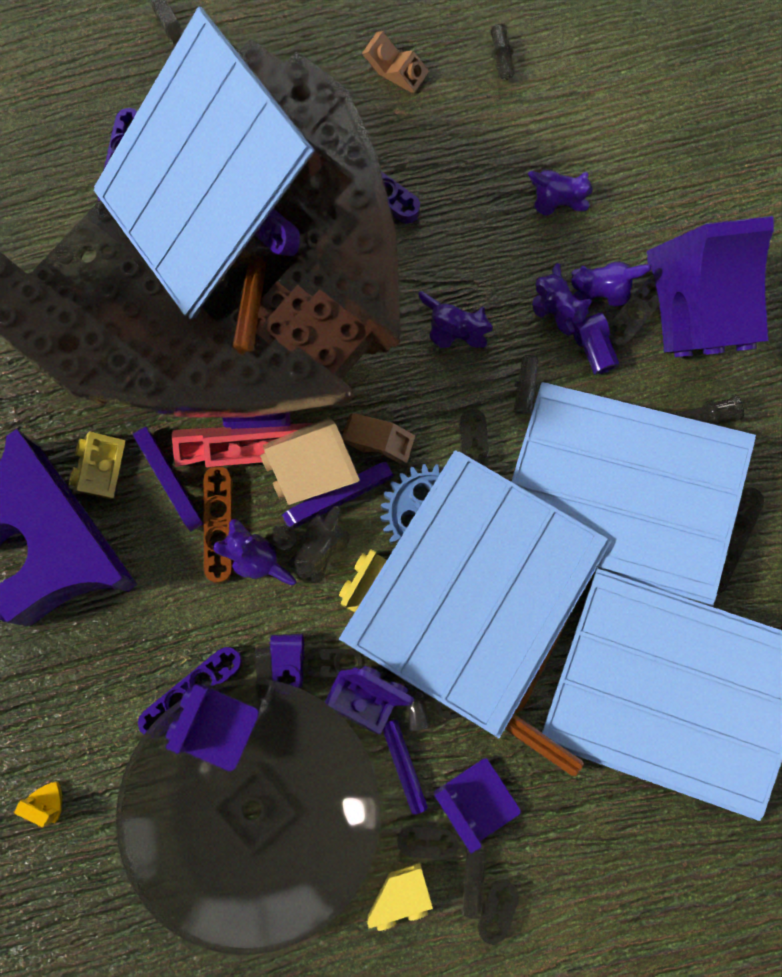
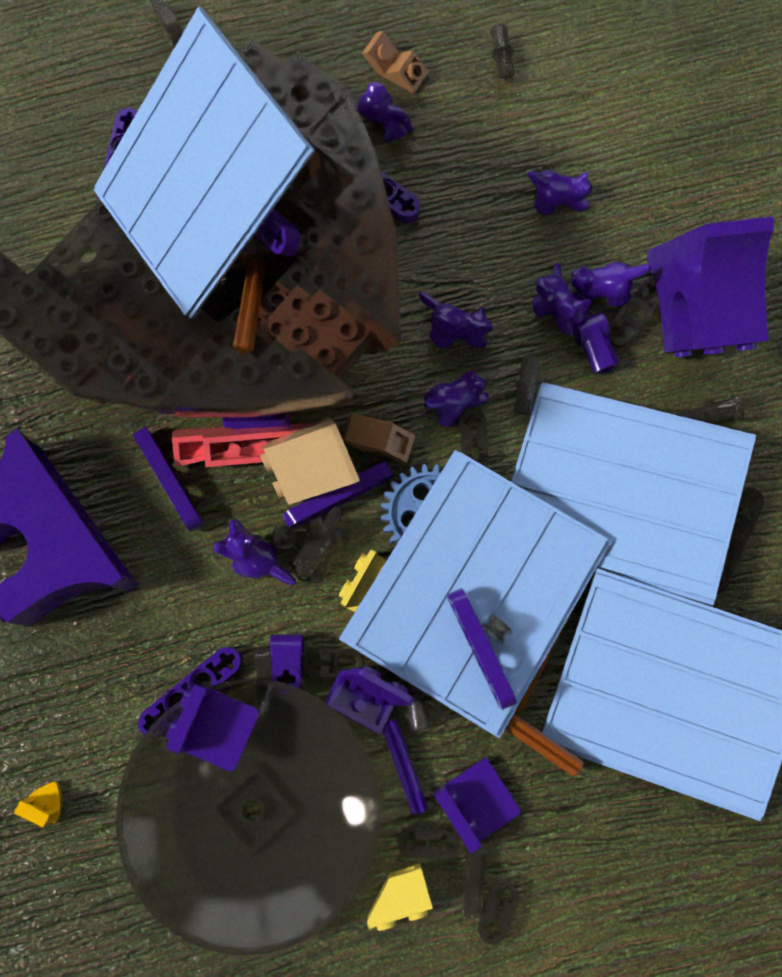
(97, 465): light yellow bracket -> none
(214, 524): dark orange beam -> none
(378, 107): none -> dark purple animal
(454, 397): none -> dark purple animal
(481, 649): none -> dark purple beam
(496, 629): none -> clear smoke bush

